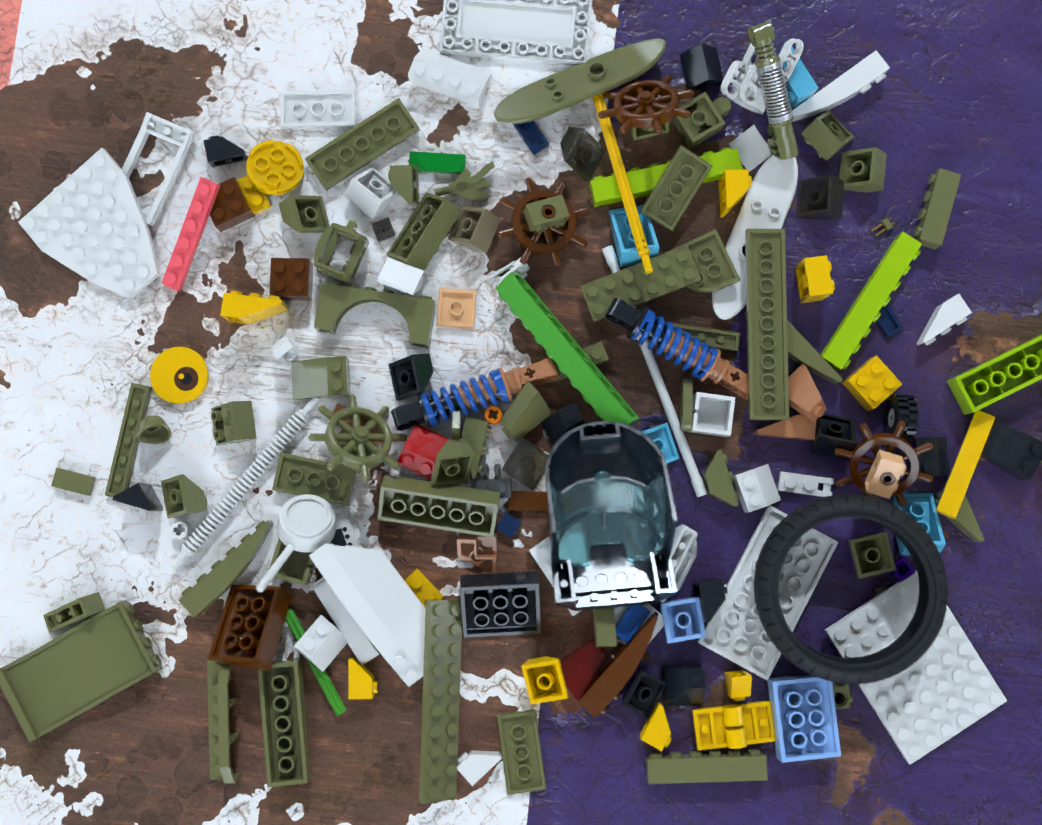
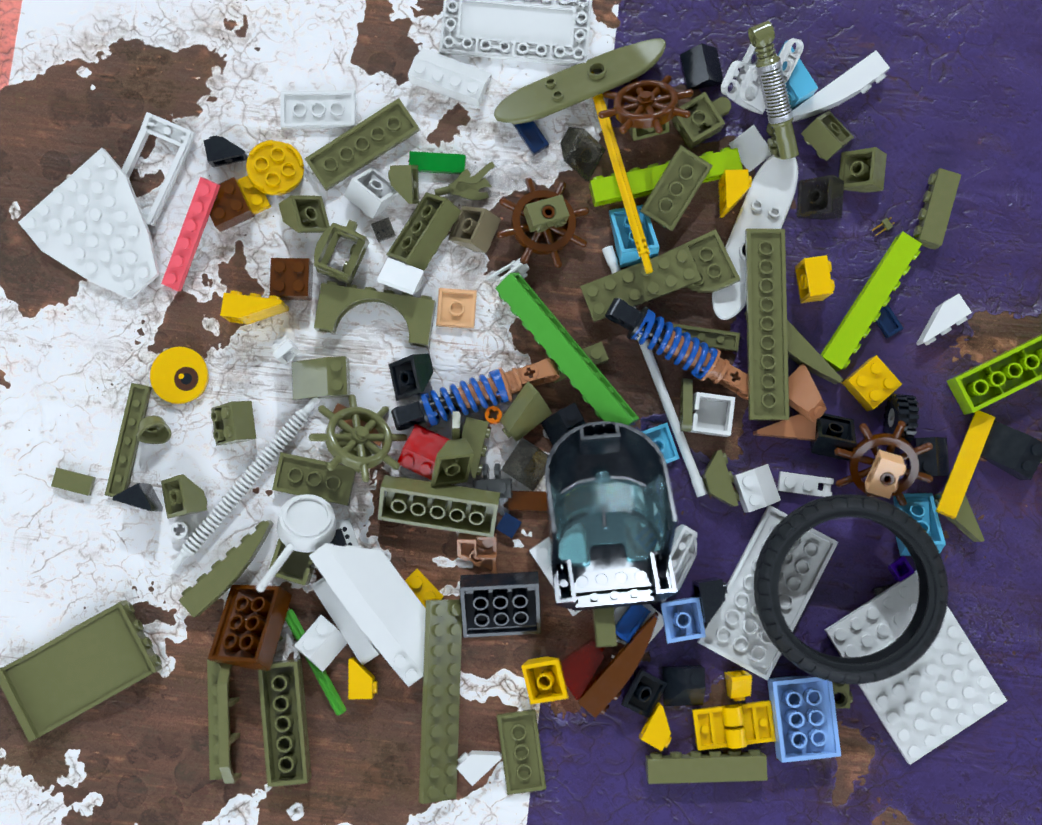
(74, 612): olive slope -> none
(871, 554): olive slope -> none

